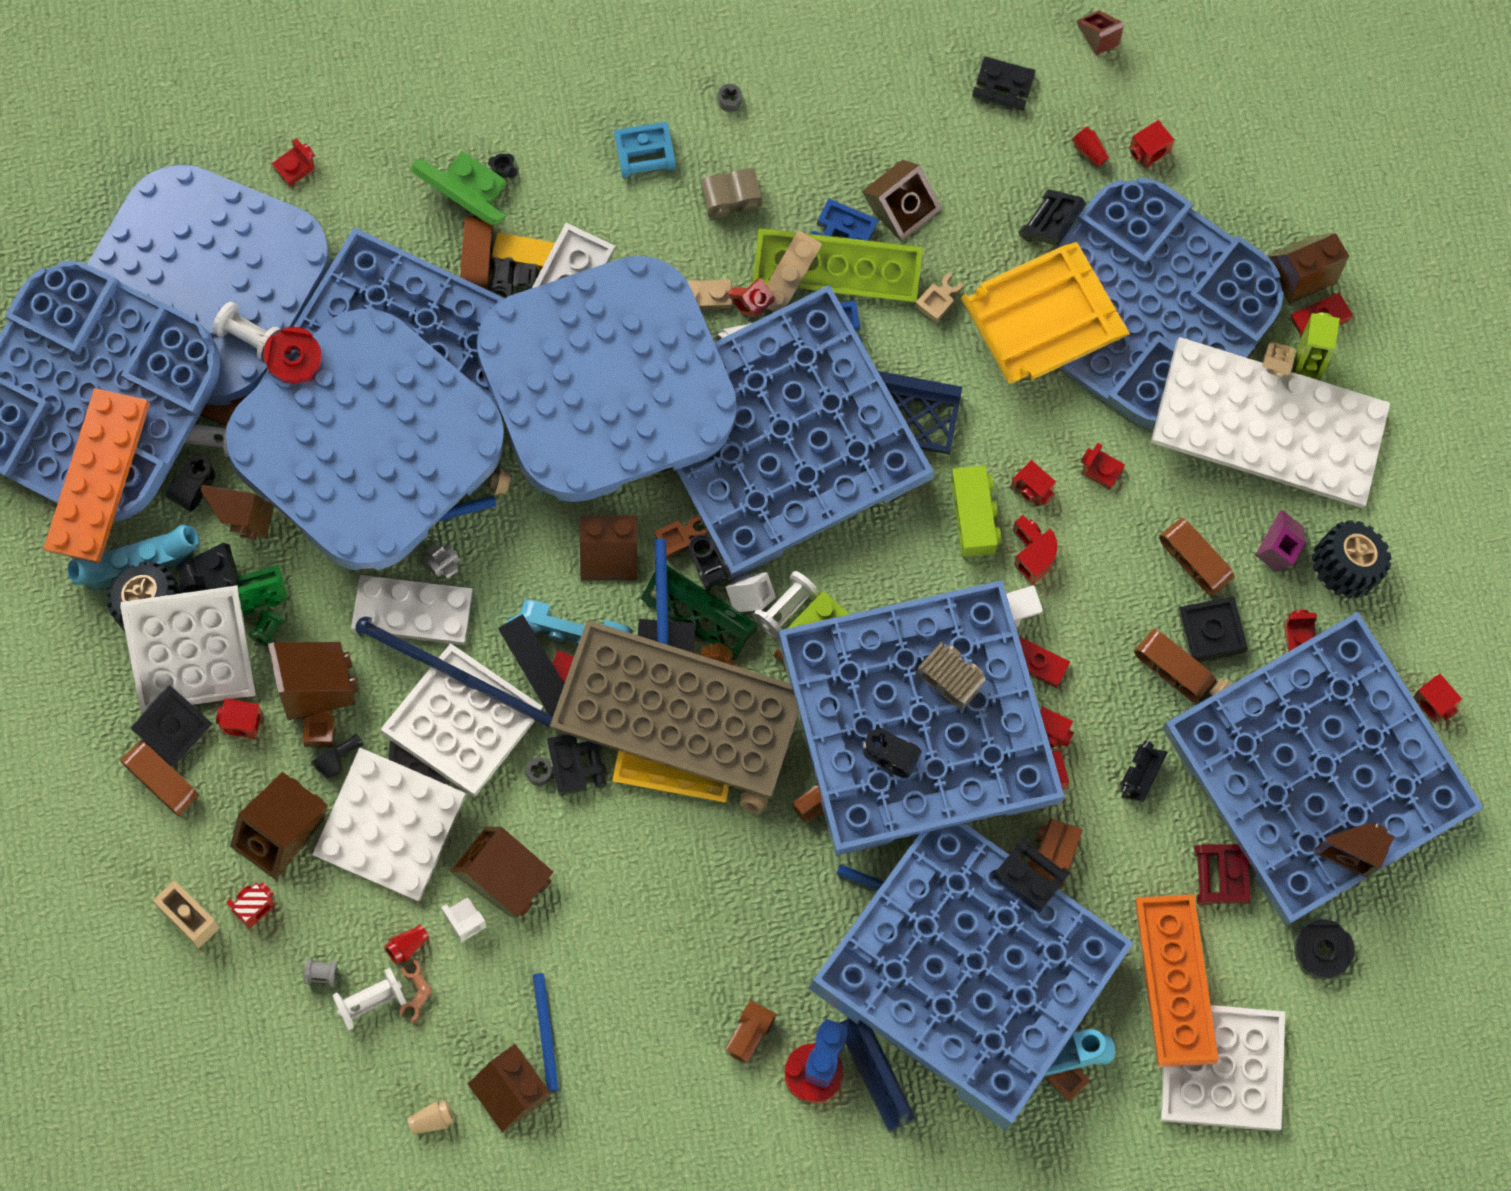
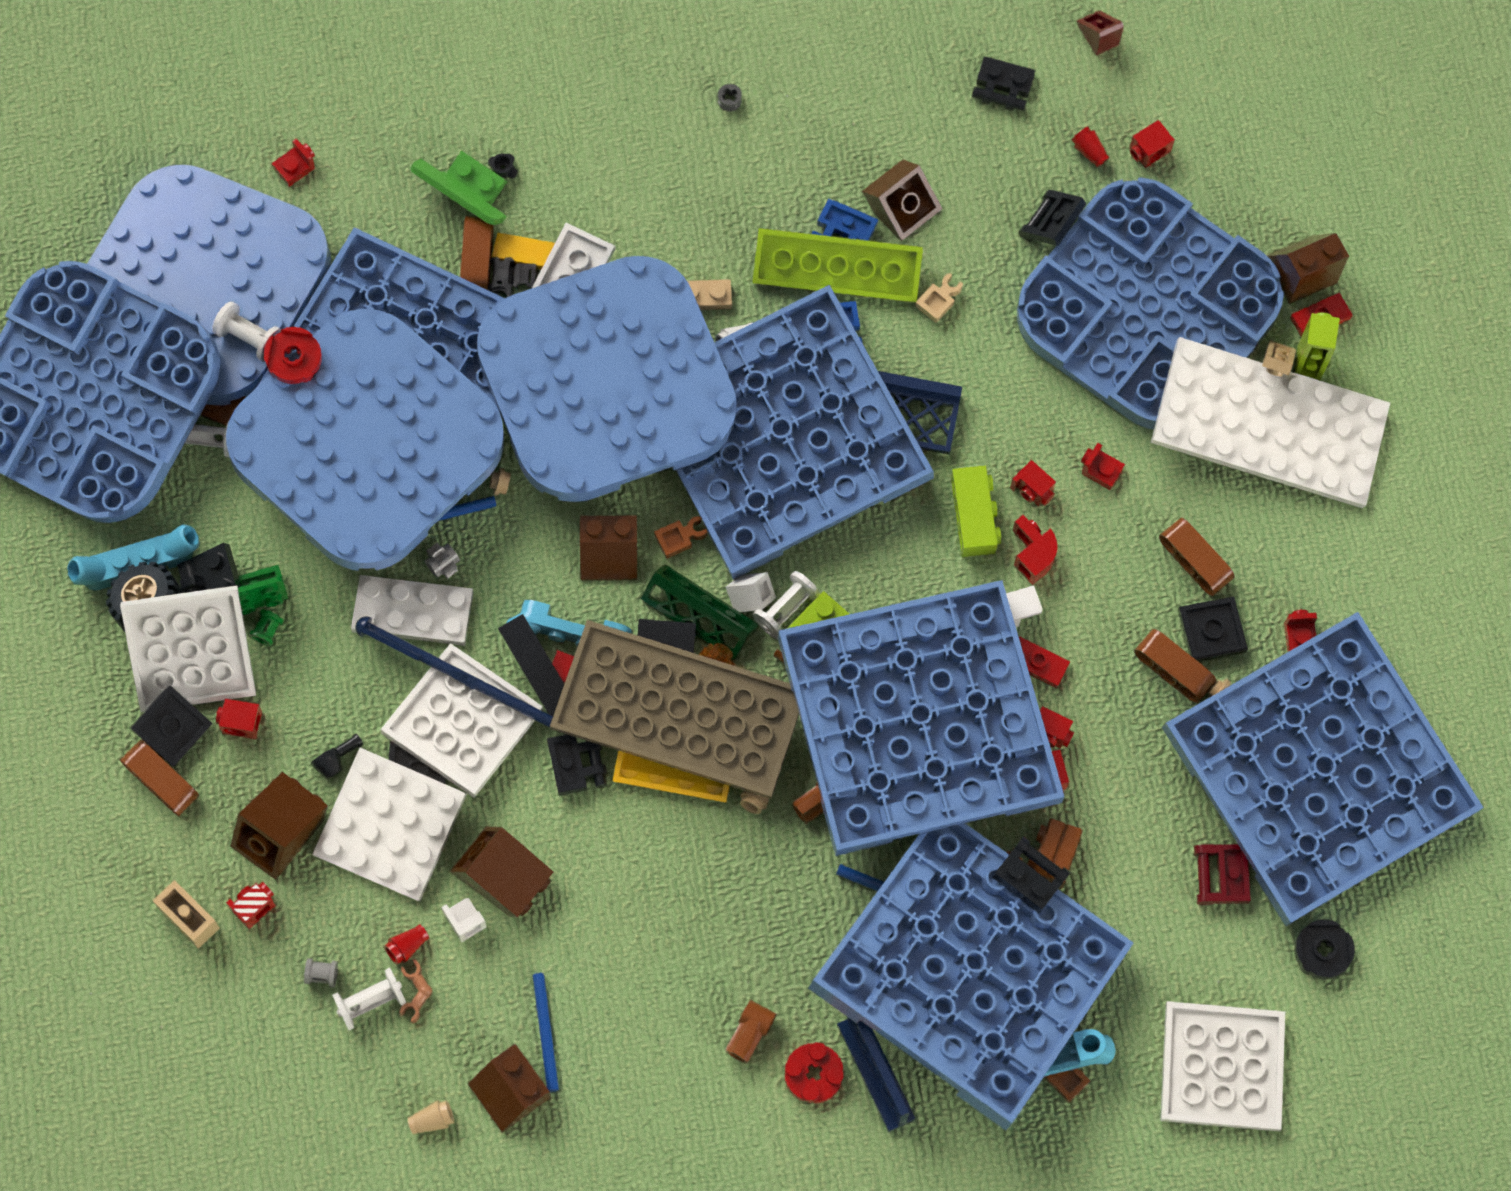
(96, 476): orange plate -> none
(186, 487): black piece -> none
(241, 511): reddish brown slope -> none
(312, 677): reddish brown slope -> none
(319, 730): dark orange plate -> none
(534, 764): dark grey bush -> none
(644, 141): dark azure plate -> none
(661, 591): blue bar -> none
(709, 566): black piece -> none
(731, 193): dark tan brick -> none
(752, 300): red bracket -> none
(792, 269): tan plate -> none
(828, 1047): blue brick -> none
(894, 753): black piece -> none
(951, 675): dark tan brick -> none
(1044, 314): yellow piece -> none
(1140, 779): black hinge -> none
(1176, 981): orange plate -> none
(1282, 542): magenta slope -> none
(1351, 559): black wheel -> none
(1358, 849): reddish brown slope -> none
(1438, 699): red brick -> none

